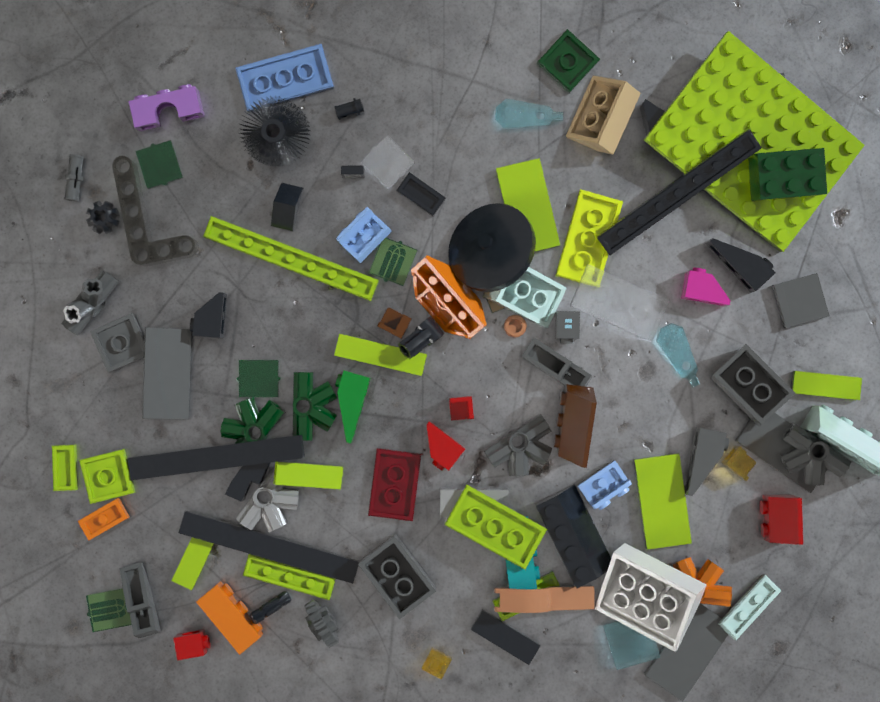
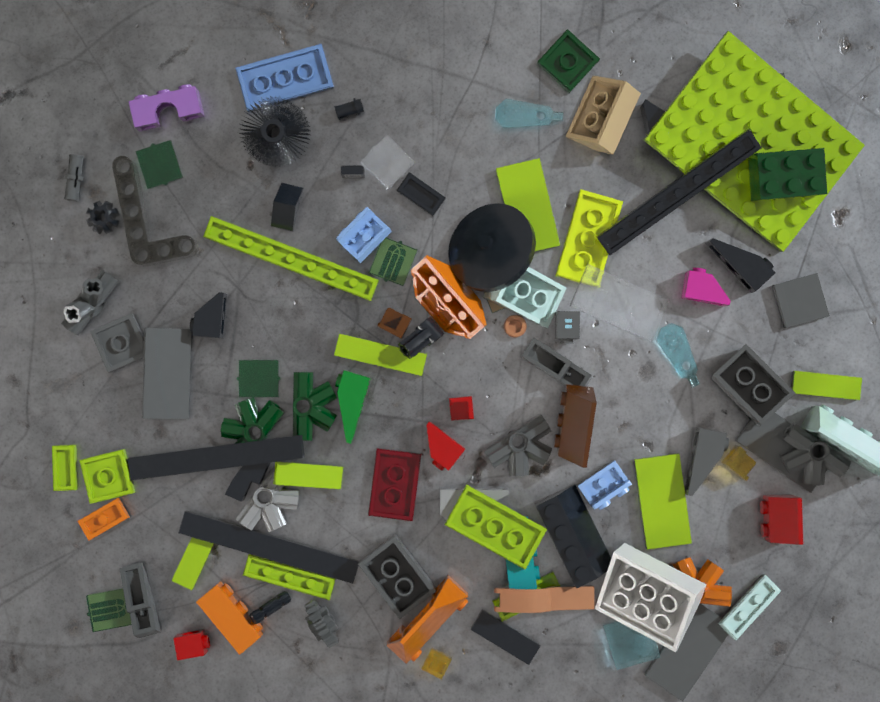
(409, 640): none -> orange wedge

